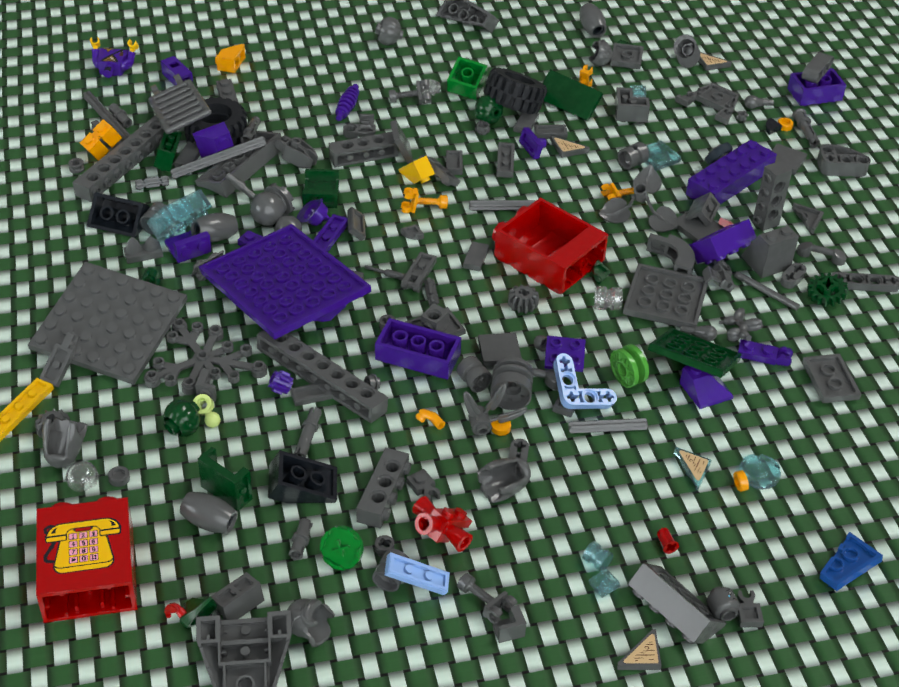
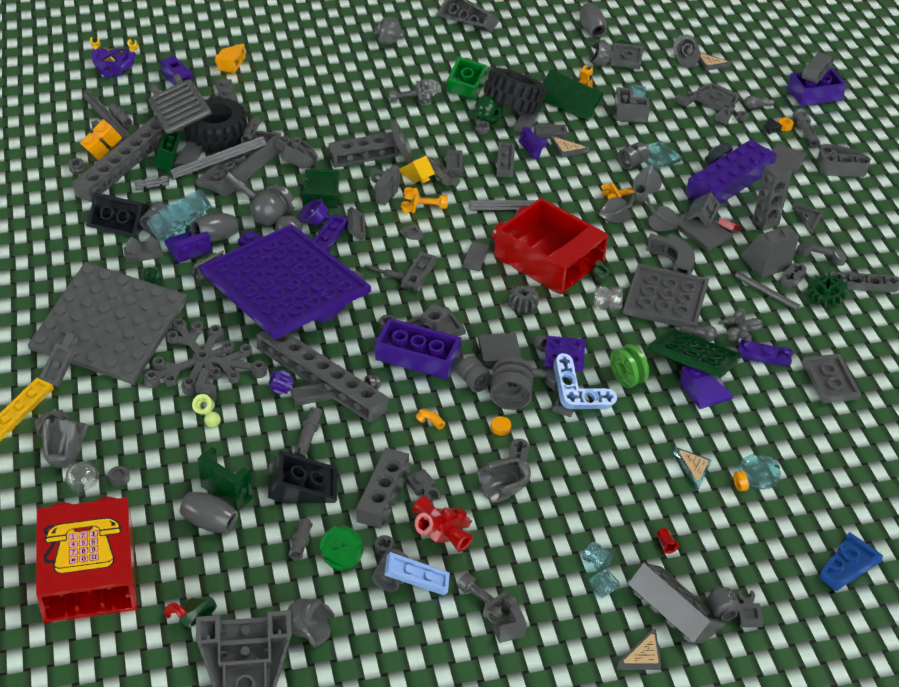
(181, 416): dark green plant -> none
(213, 139): dark purple slope -> none
(238, 597): dark grey hinge -> none
(347, 102): dark purple piece -> none
(364, 129): dark grey piece -> none
(387, 185): none -> dark grey piece
(431, 291): dark grey axle -> none
(479, 416): dark grey plant -> none
(607, 425): axle -> none
(721, 273): dark grey piece -> none
(723, 242): dark purple brick -> none

